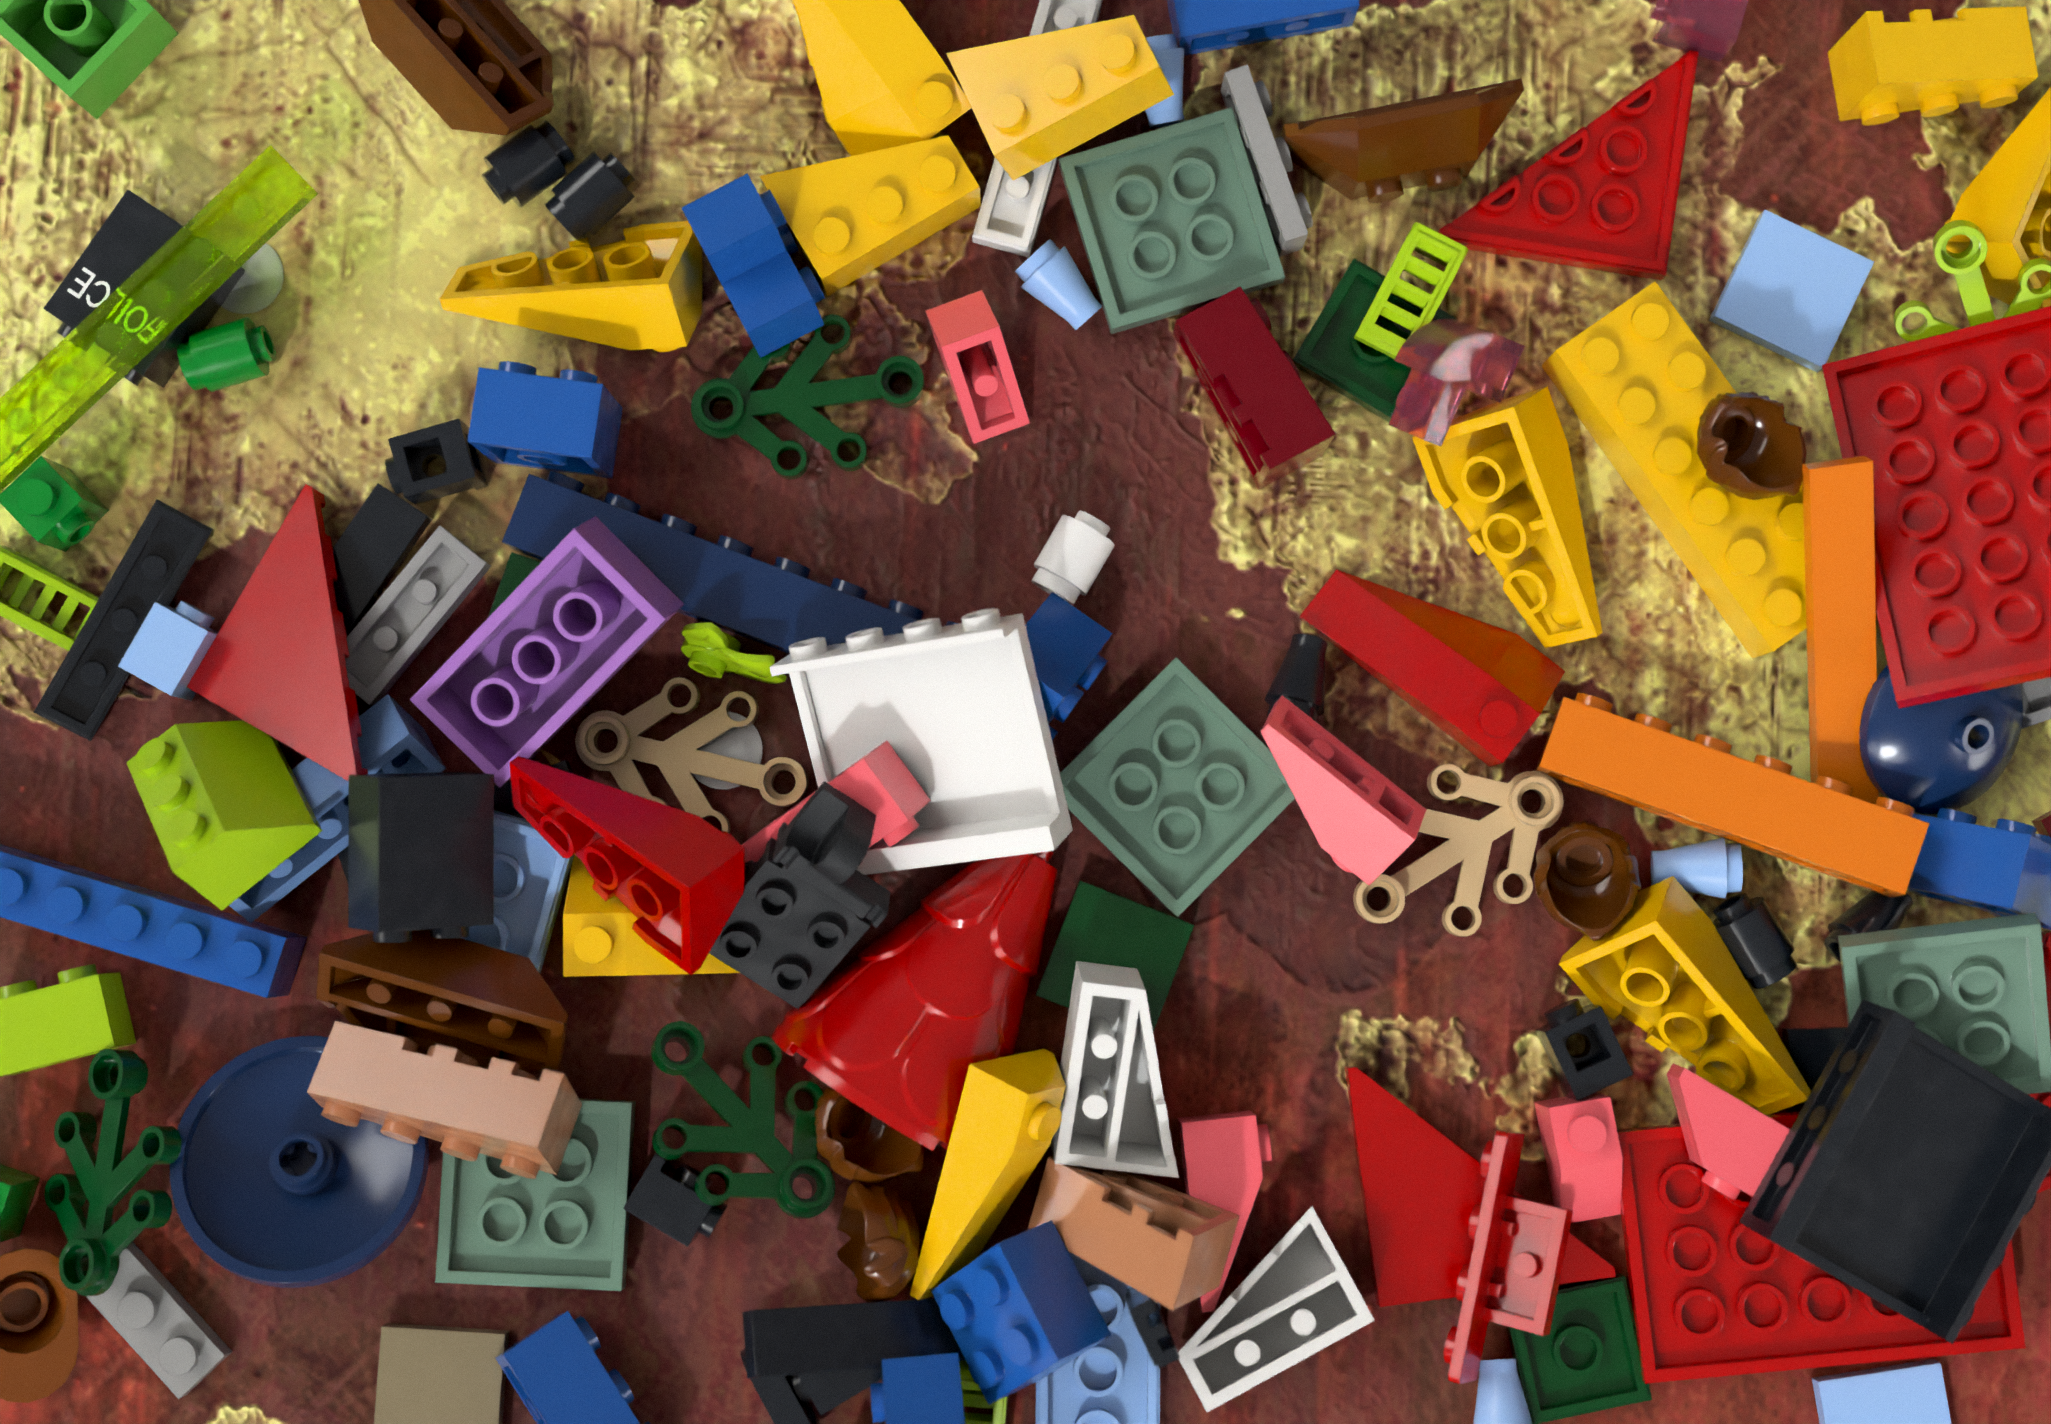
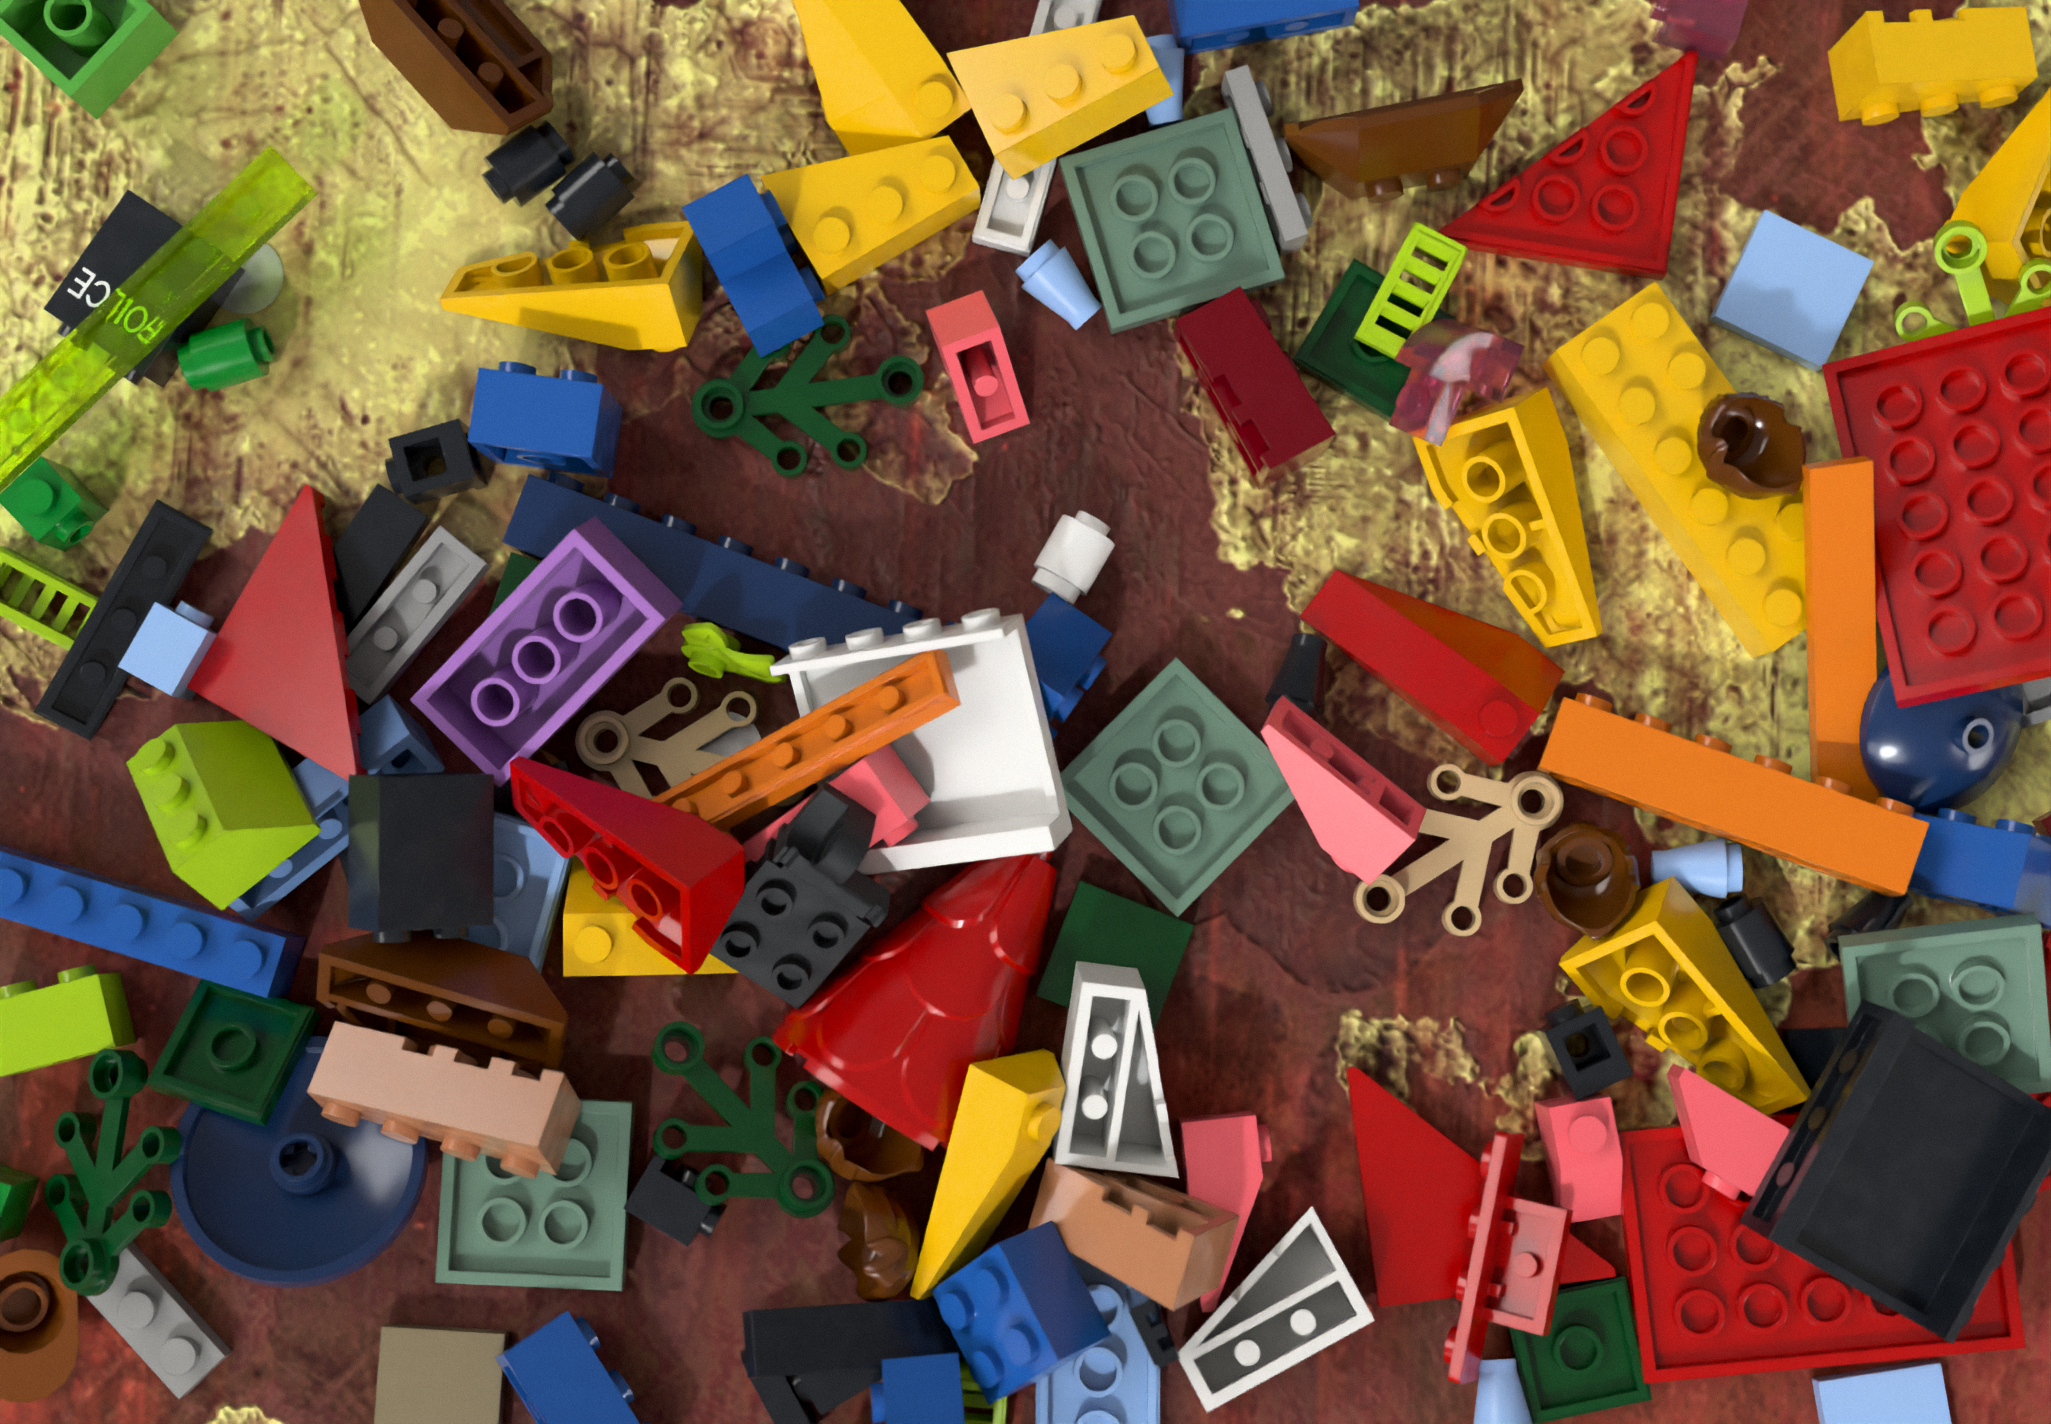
(234, 1051): none -> dark green tile
(819, 742): none -> orange tile

